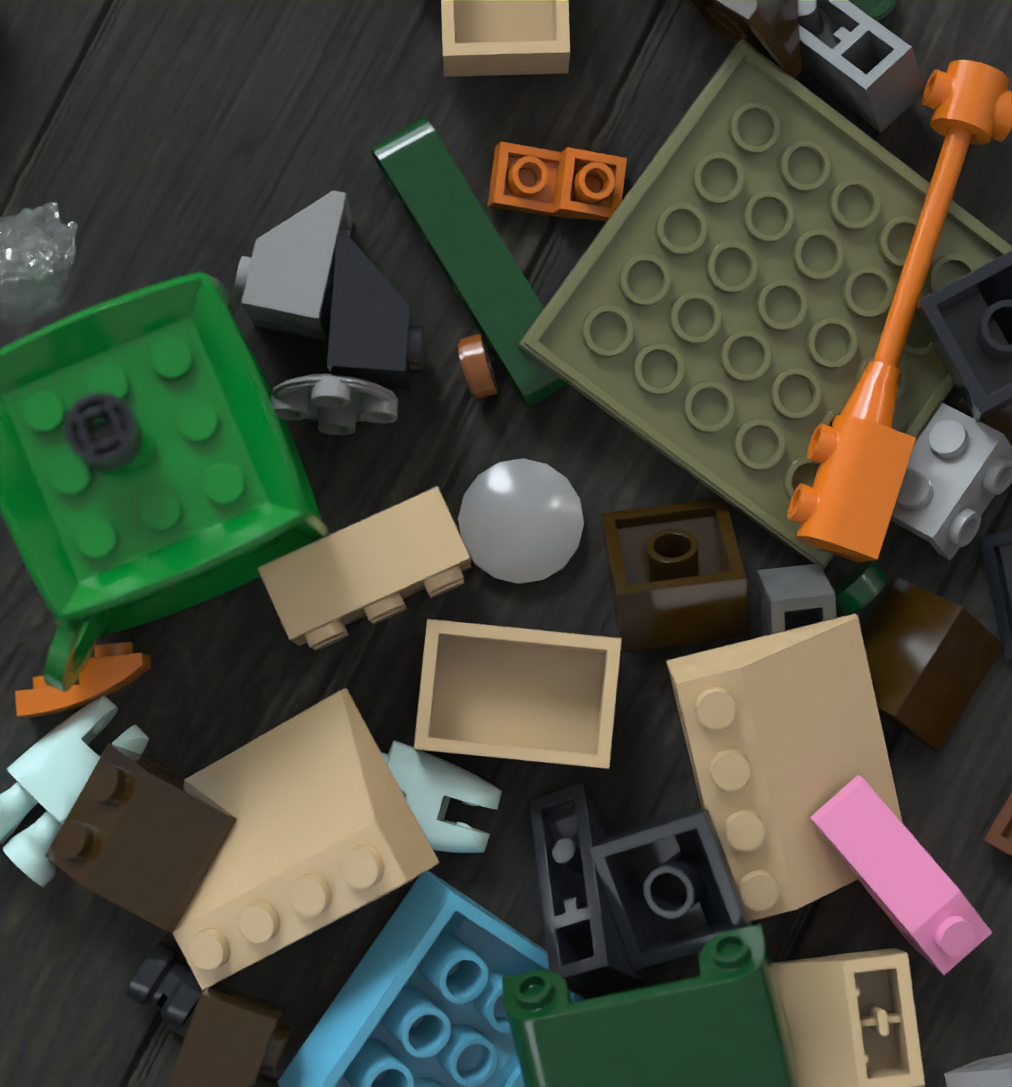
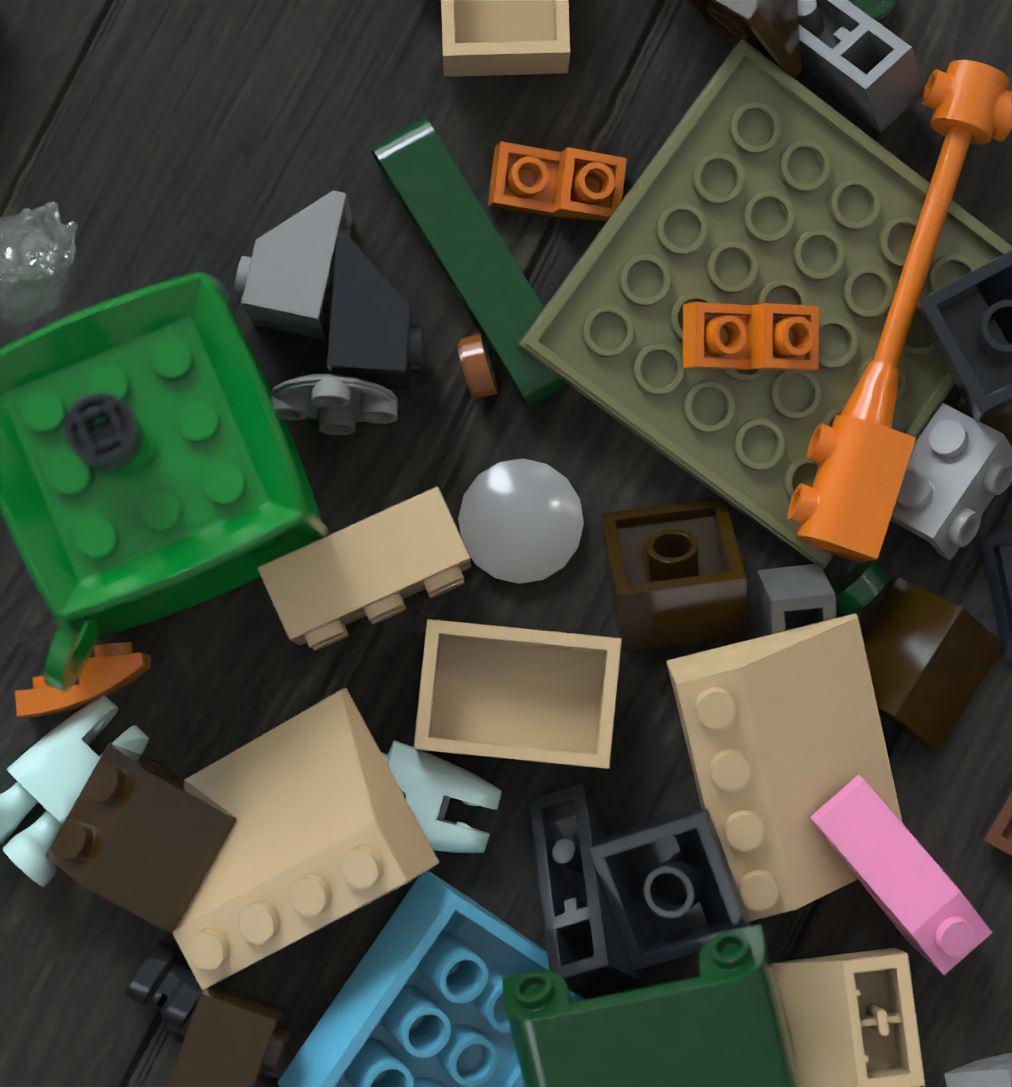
(750, 336): none -> orange slope

